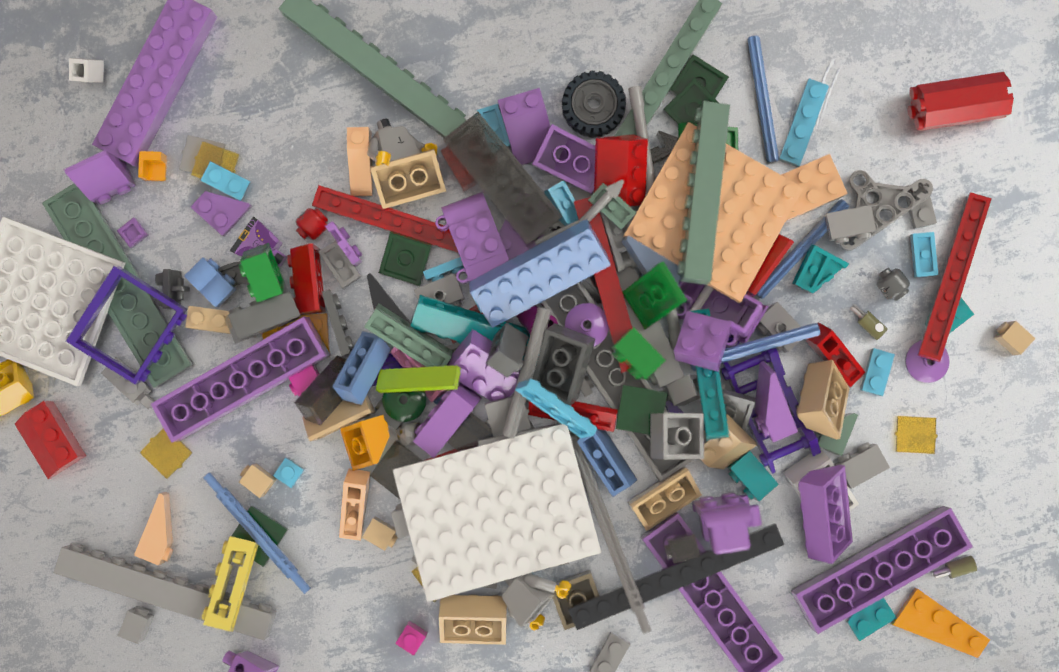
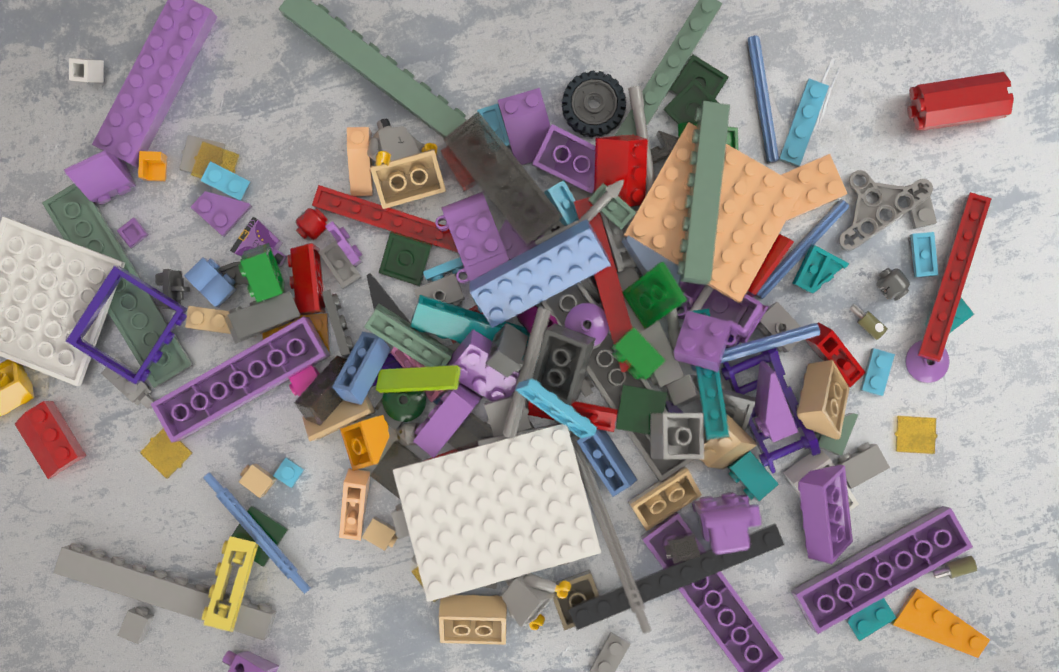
(157, 535): light nougat slope -> none
(411, 638): dark pink brick -> none
(850, 223): light grey brick -> none
(1014, 337): tan brick -> none

